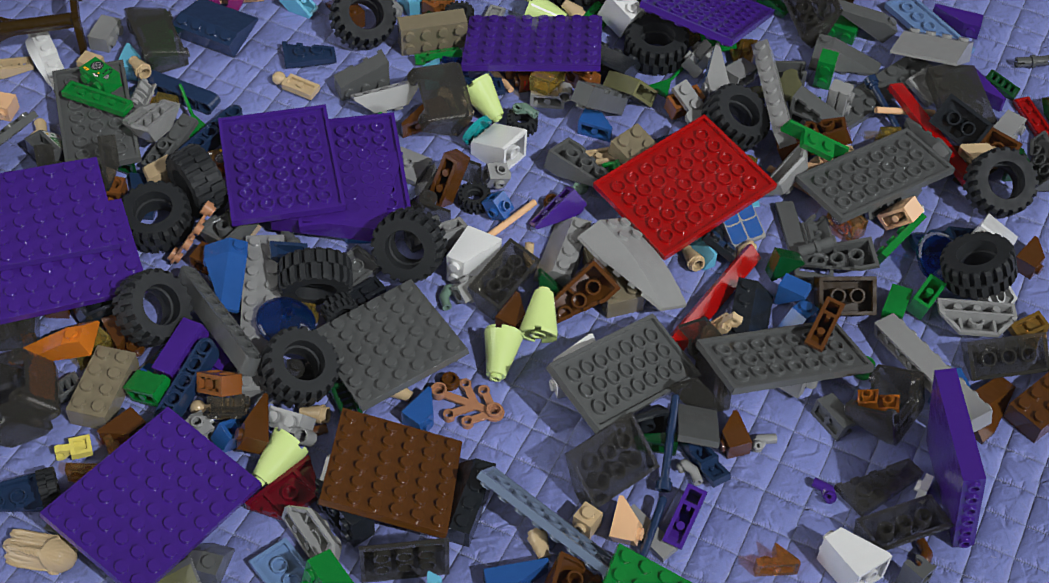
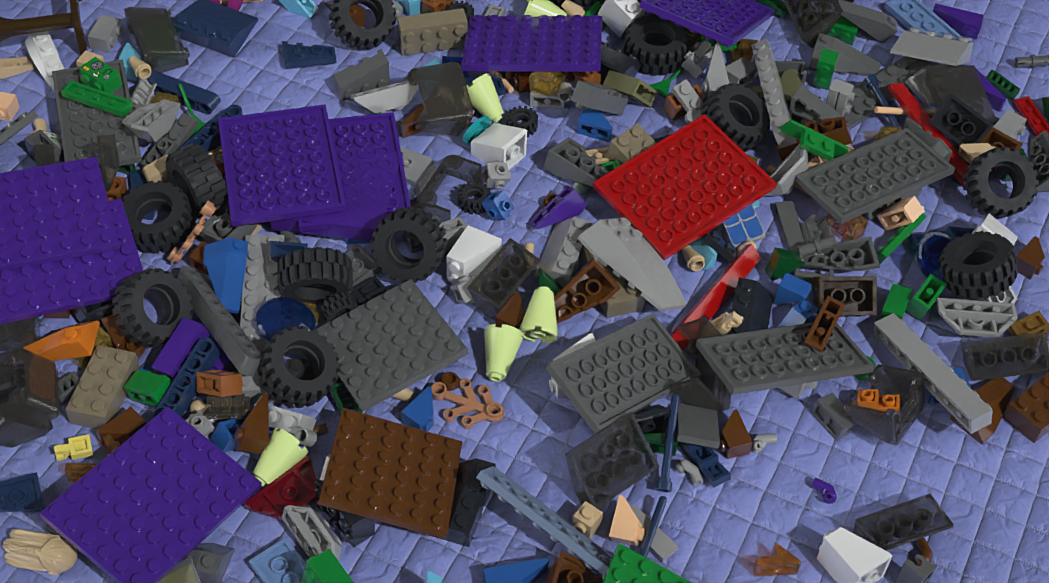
(47, 485): black tyre -> none
(296, 85): tan plate -> none
(319, 412): tan cone -> none
(404, 560): clear smoke slope -> none
(422, 58): green hinge -> none
(444, 297): sand green arm -> none
(449, 176): reddish brown brick -> none
(515, 216): light nougat bar -> none
(524, 108): sand green arm -> none
(539, 542): tan cone -> none
(684, 516): dark purple slope -> none
(879, 486): clear smoke wing -> none
(923, 485): white plate -> none
(955, 457): dark purple panel -> none

